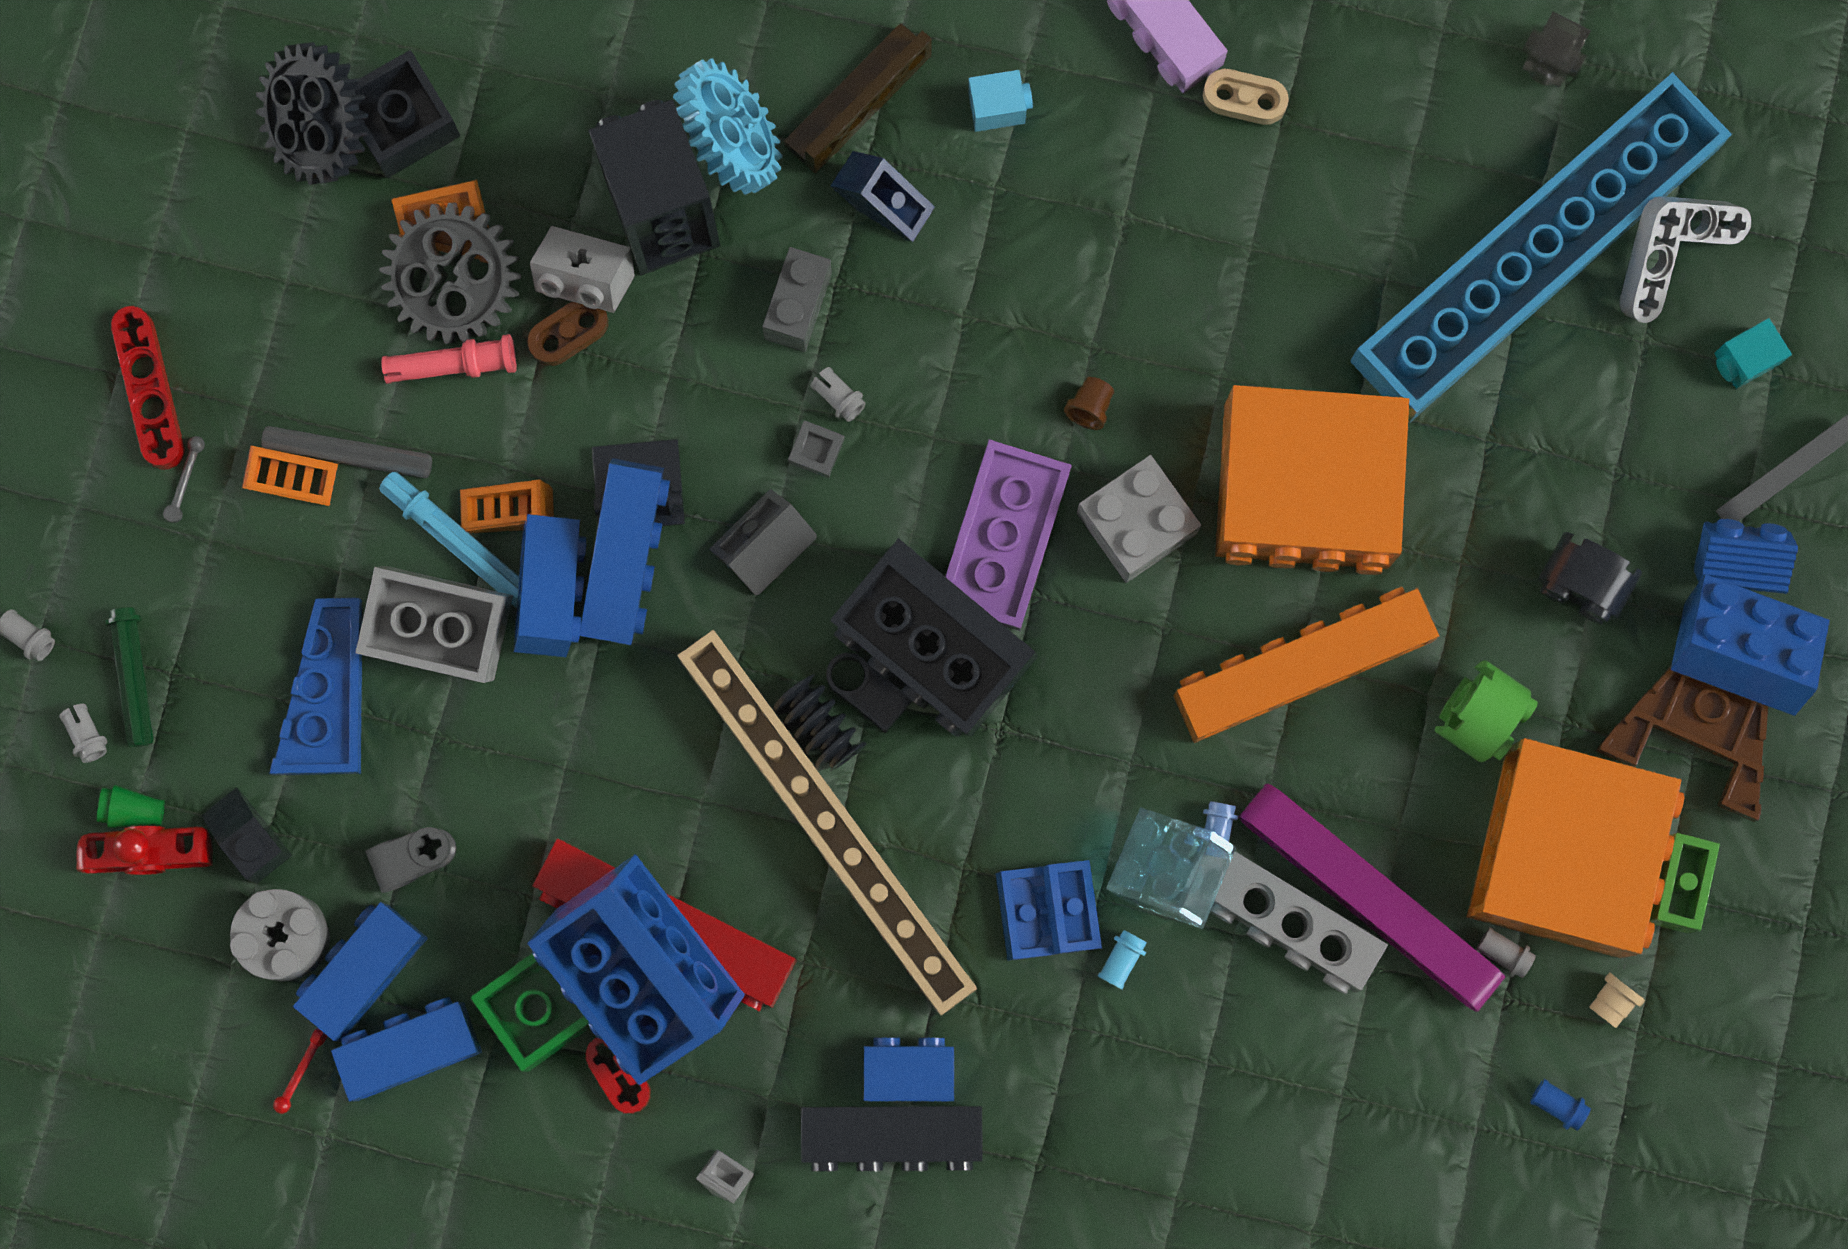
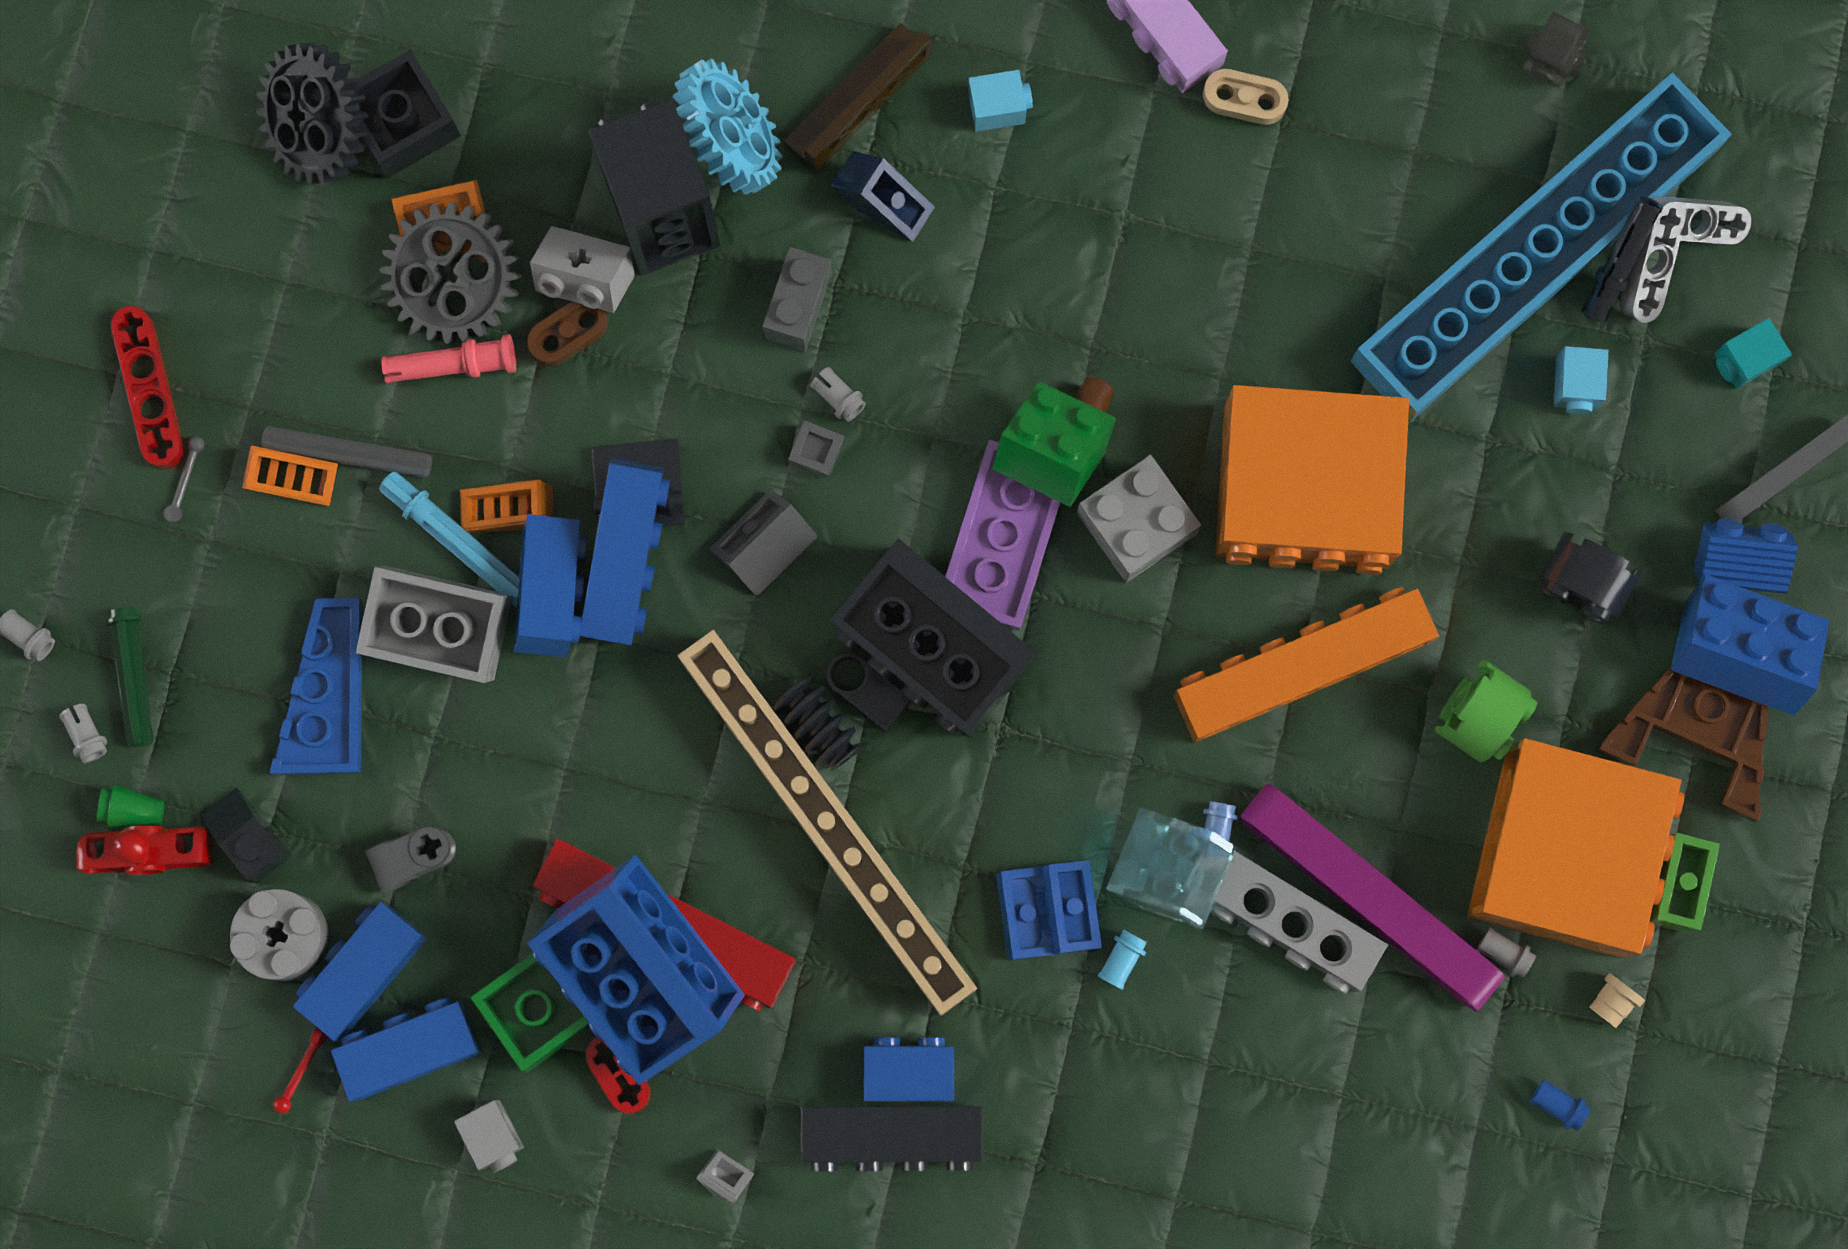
(490, 1136): none -> light grey brick
(1054, 443): none -> green brick
(1580, 379): none -> medium azure brick
(1613, 276): none -> black pin

